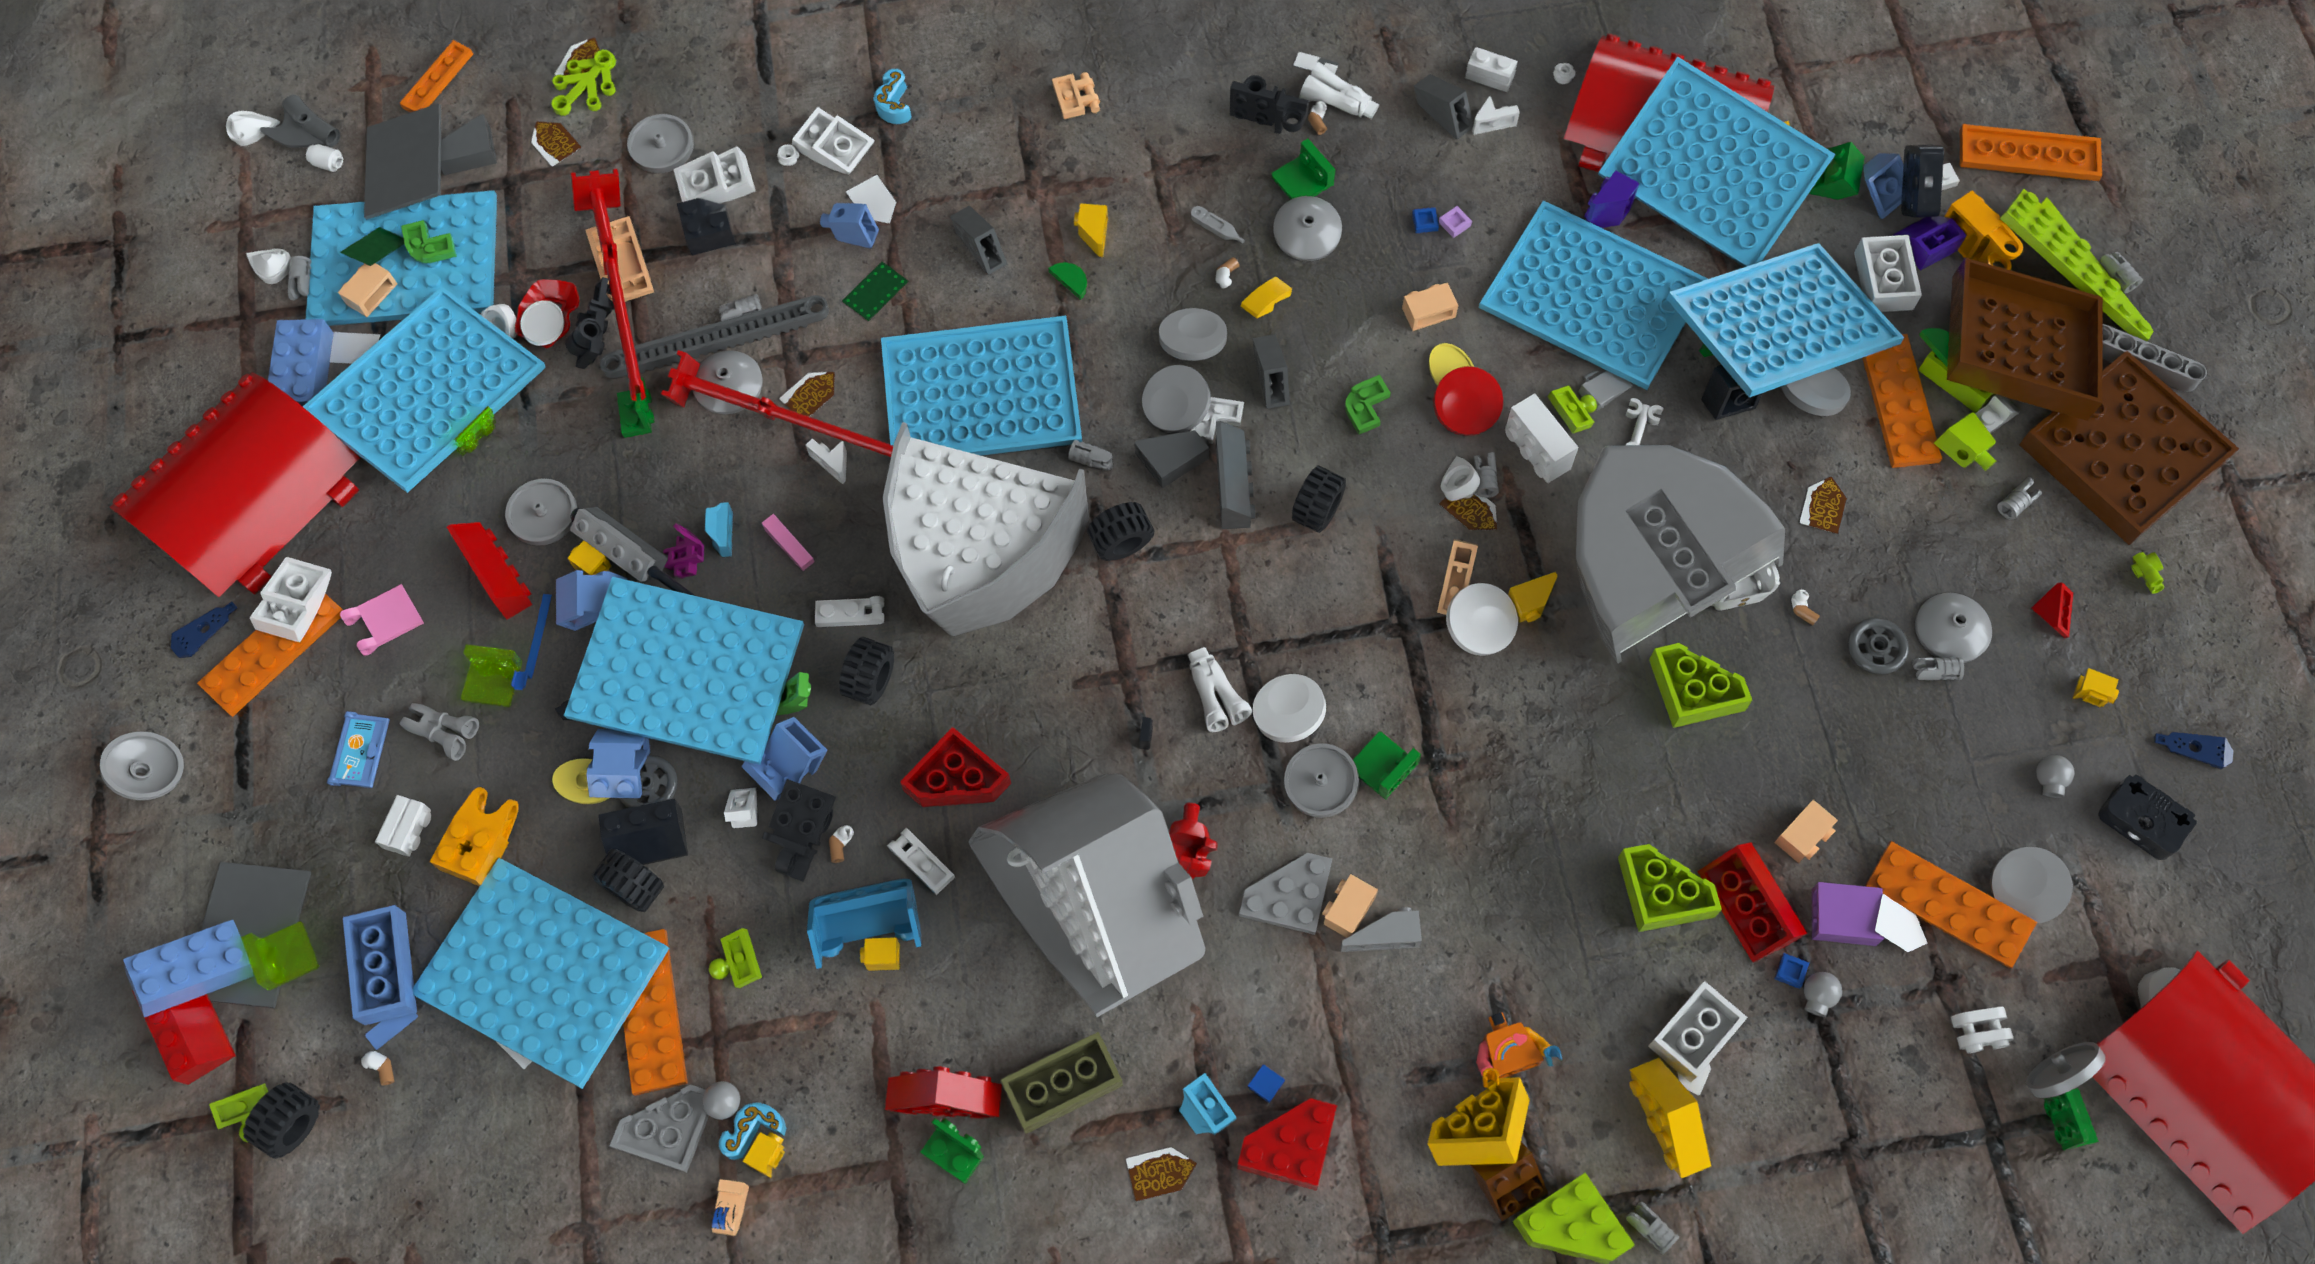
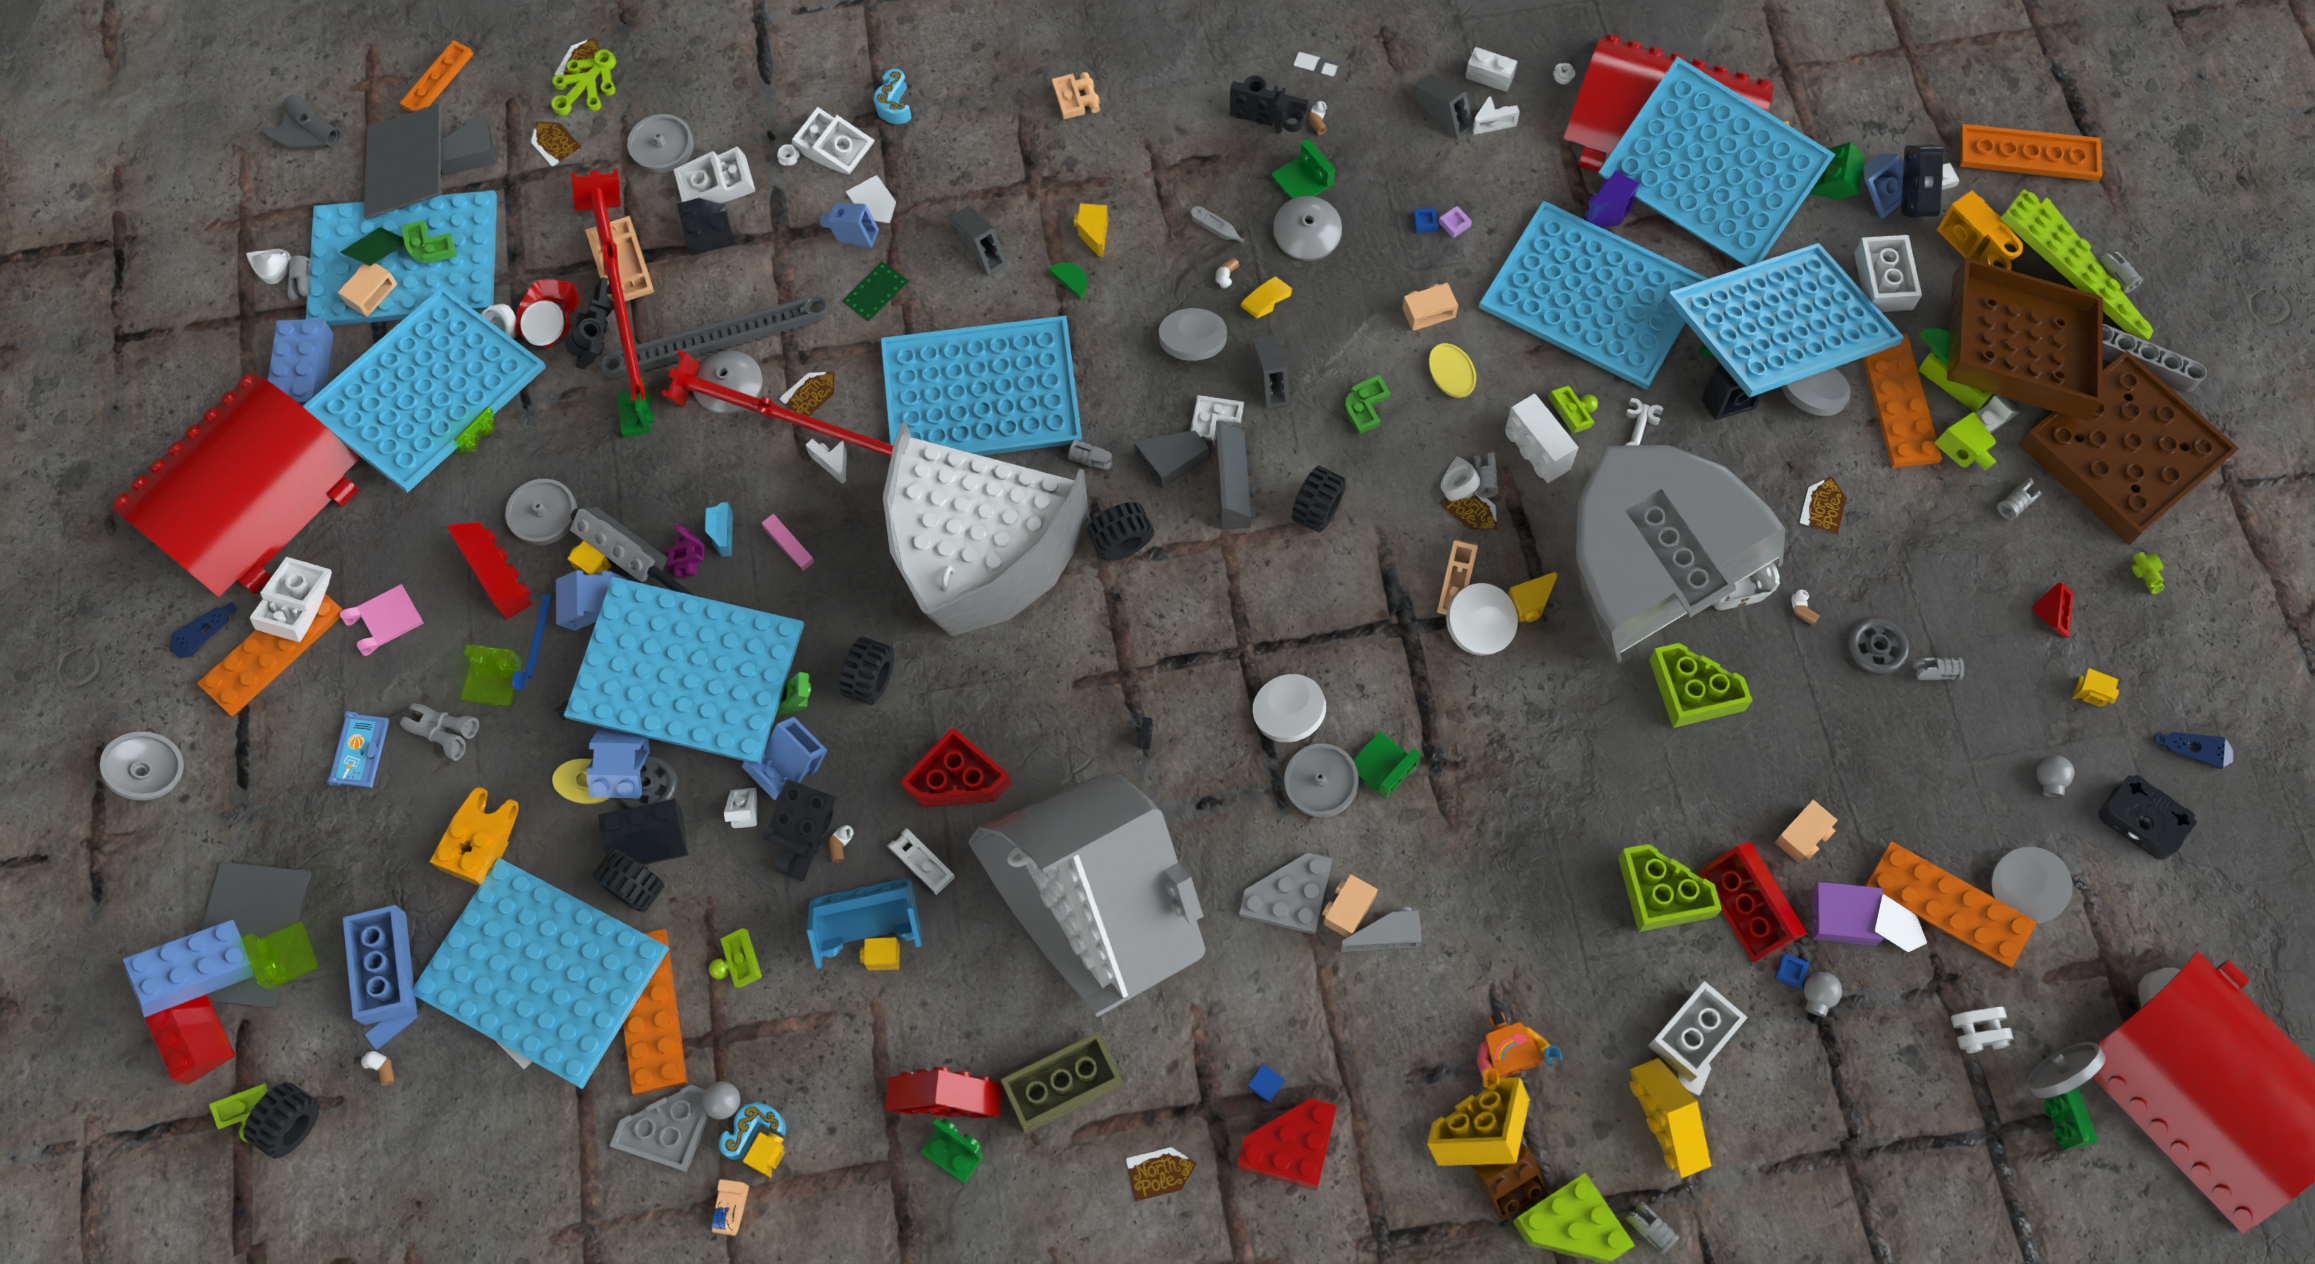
(245, 126): white piece -> none
(324, 157): white brick -> none
(351, 346): white sticker -> none
(403, 826): white brick -> none
(740, 307): light grey hinge -> none
(849, 612): white plate -> none
(1176, 399): light grey piece -> none
(1192, 842): red piece -> none
(1205, 1107): medium azure slope -> none
(1210, 678): white piece -> none
(1330, 89): white piece -> none
(1468, 401): red piece -> none
(1604, 387): light grey piece -> none
(1933, 239): dark purple slope -> none
(1946, 637): light grey dish -> none

